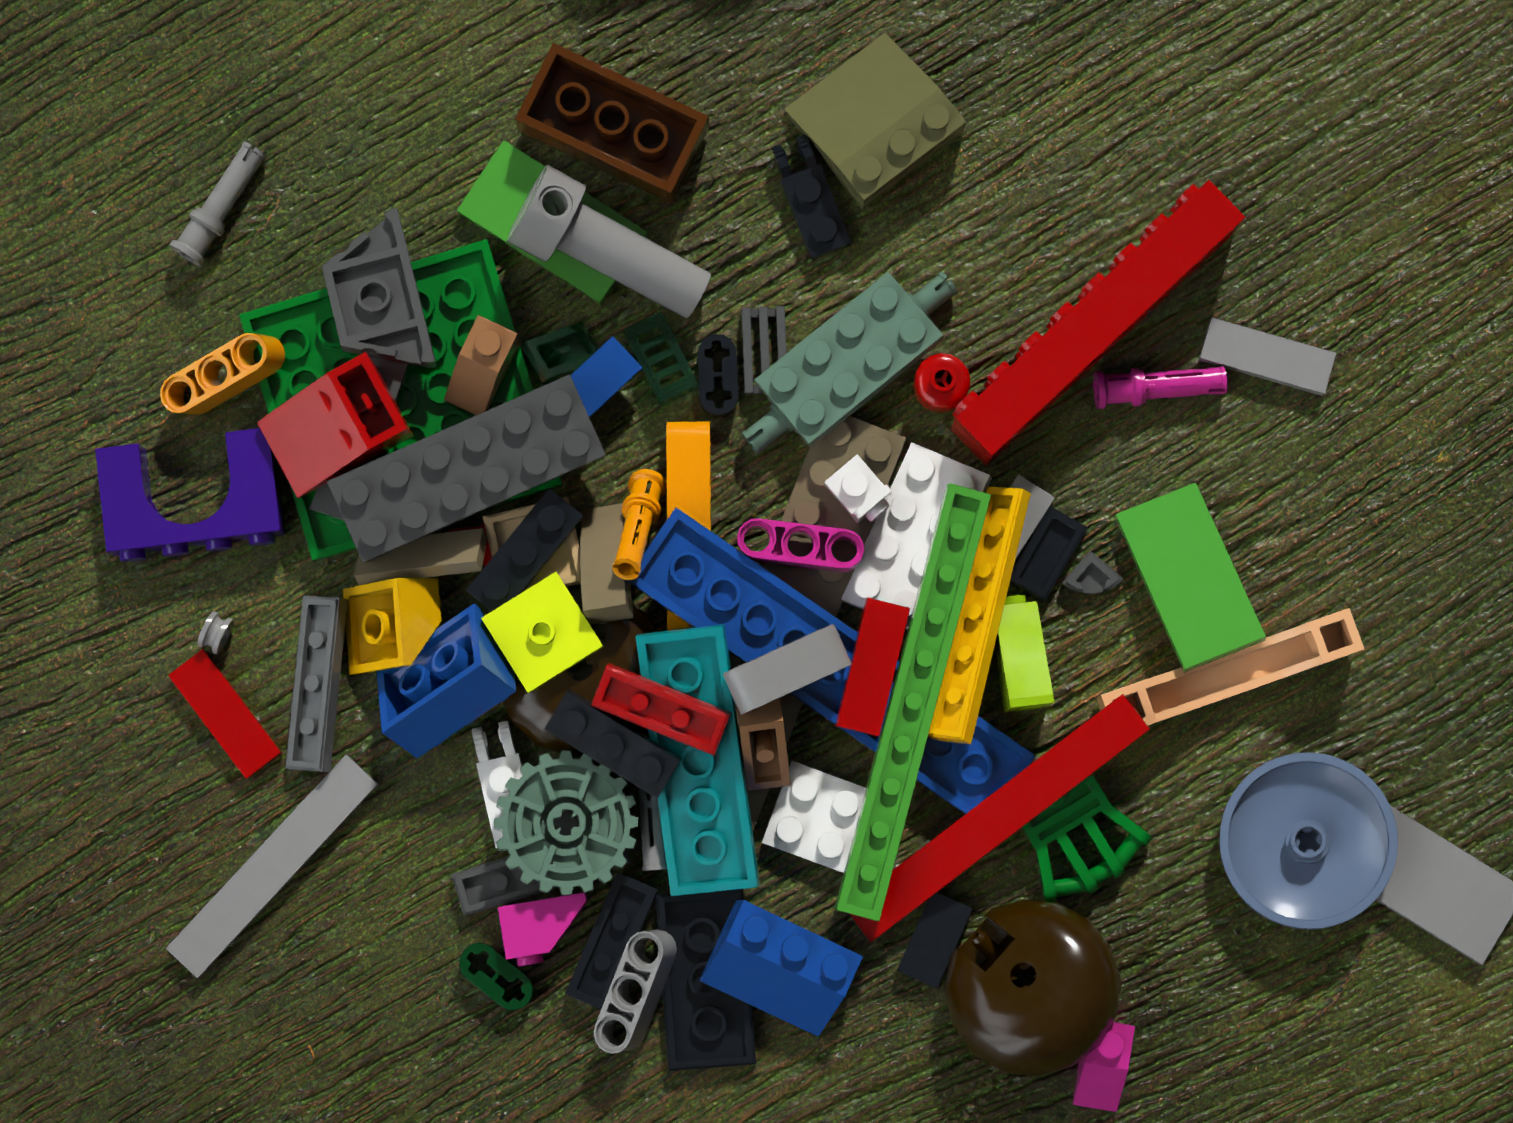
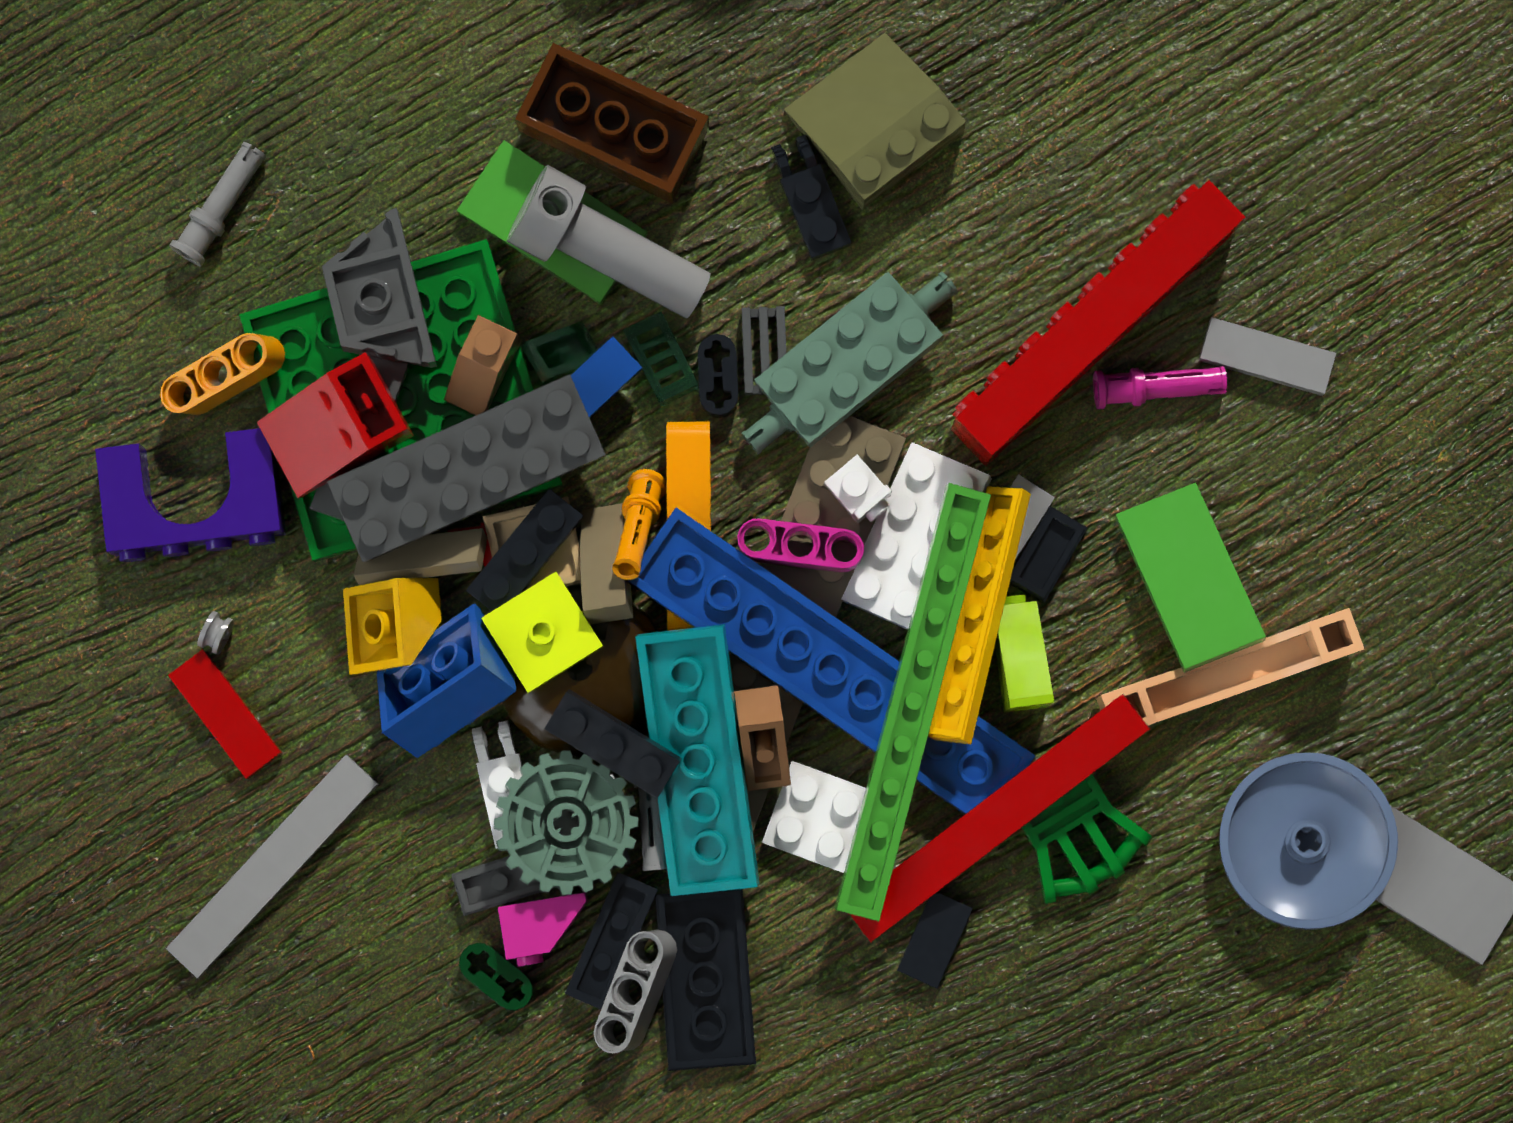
(316, 683): dark grey tile -> none
(661, 709): red tile -> none
(780, 967): blue slope -> none
(787, 669): light grey beam -> none
(872, 667): red tile -> none
(934, 396): red head -> none
(1033, 988): dark brown piece -> none
(1091, 576): dark grey tile -> none
(1105, 1069): dark pink slope -> none

